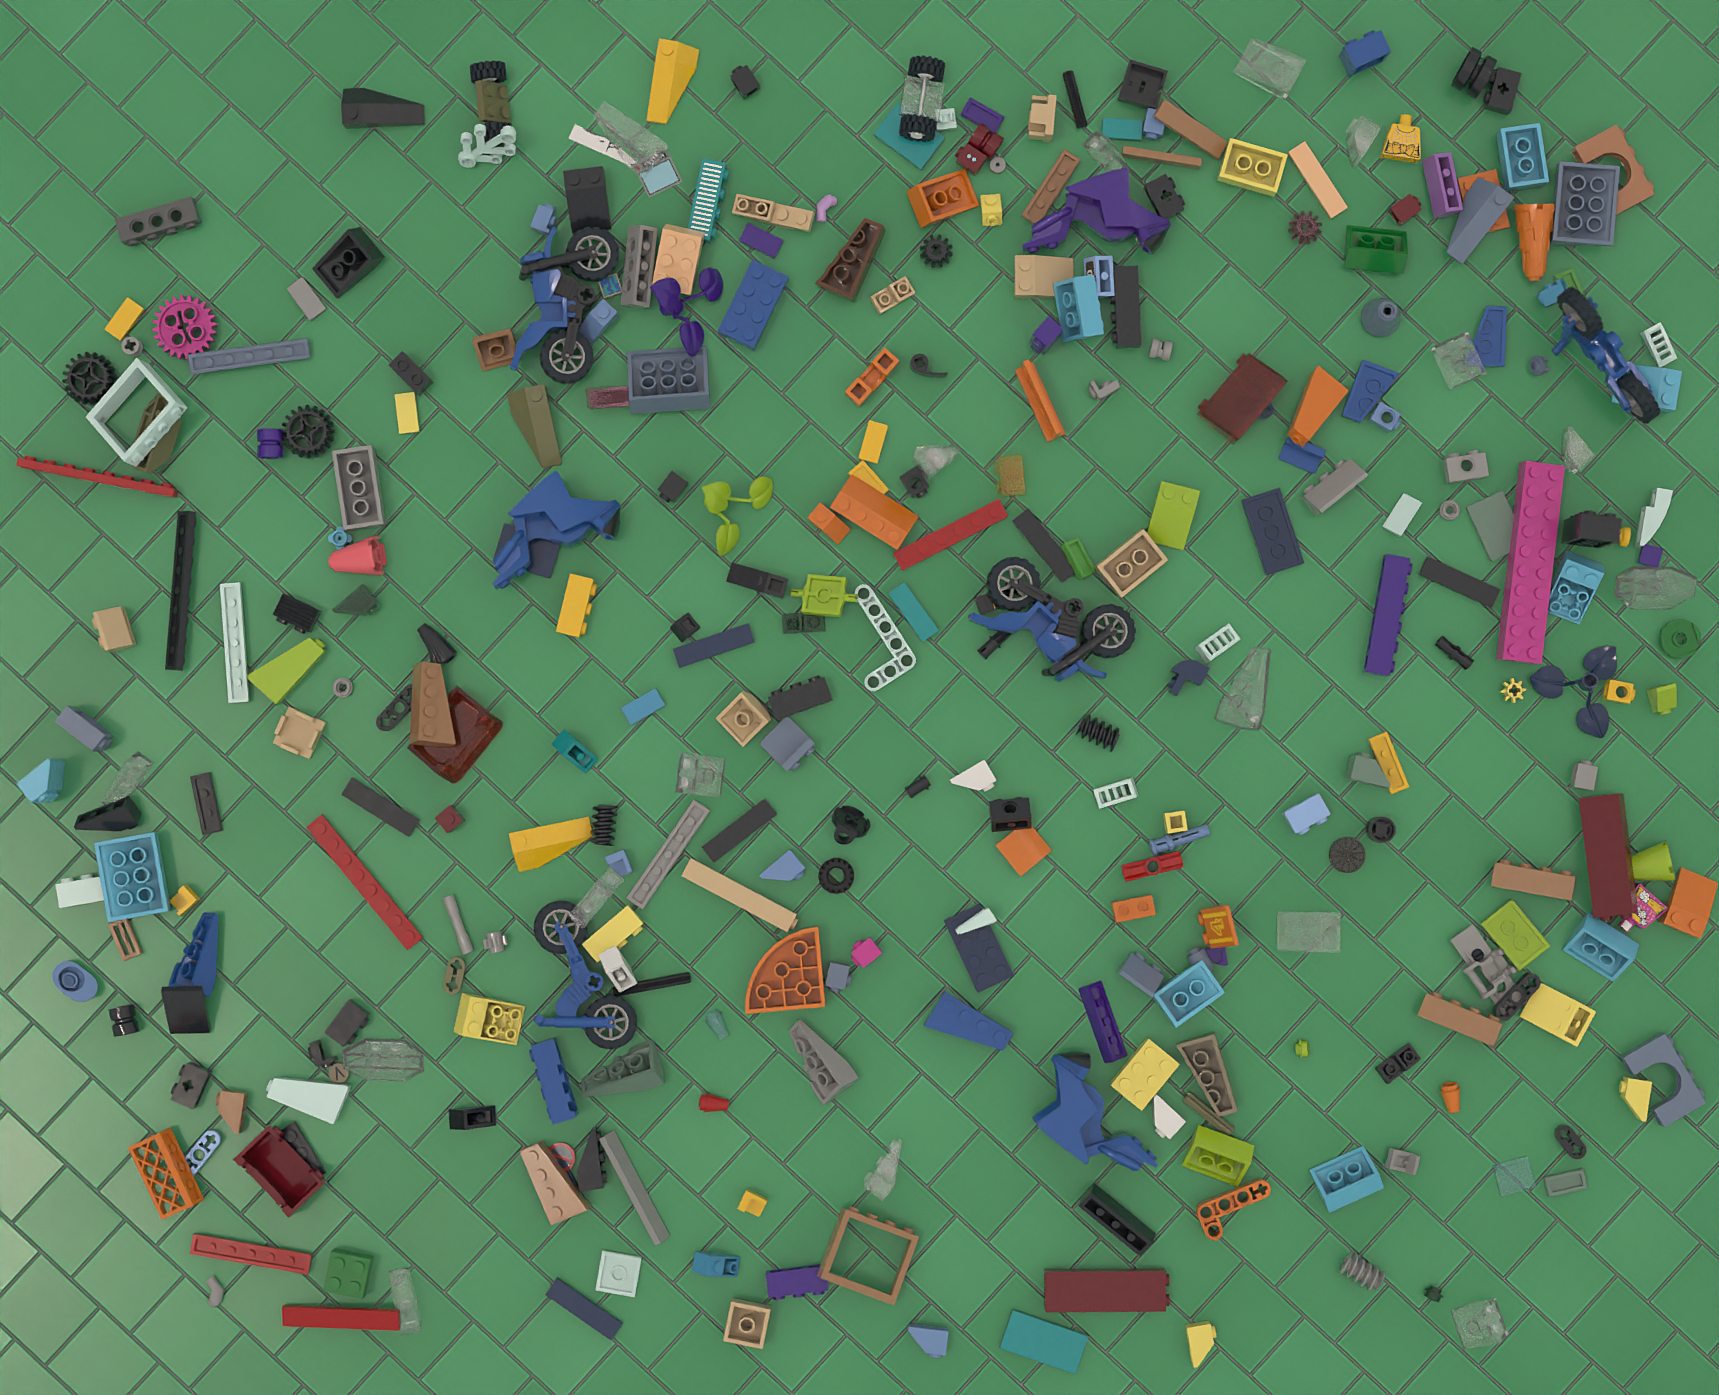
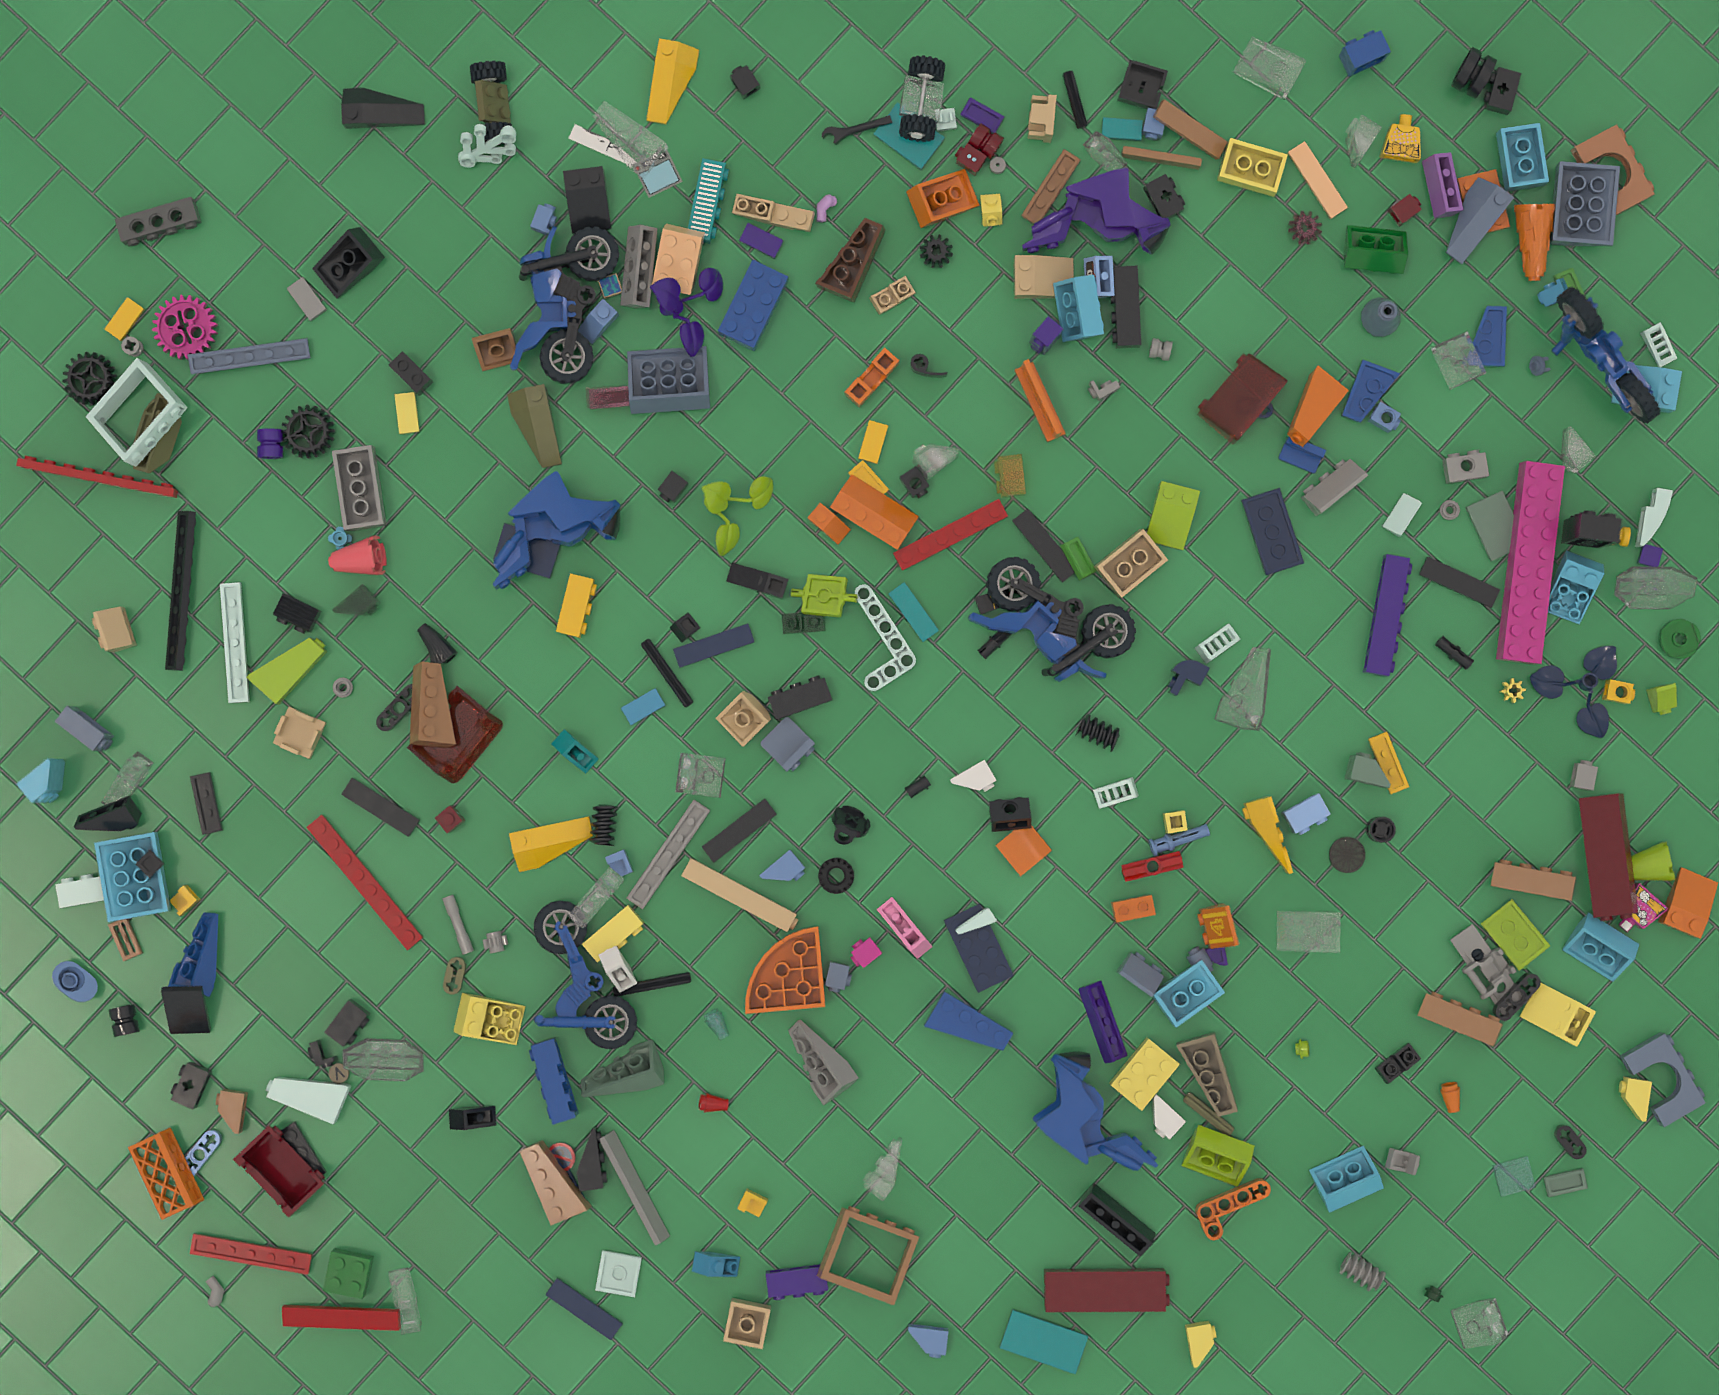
(150, 863): none -> black tile
(667, 673): none -> black axle
(841, 133): none -> black piece
(904, 928): none -> bright pink slope
(1264, 819): none -> yellow wedge

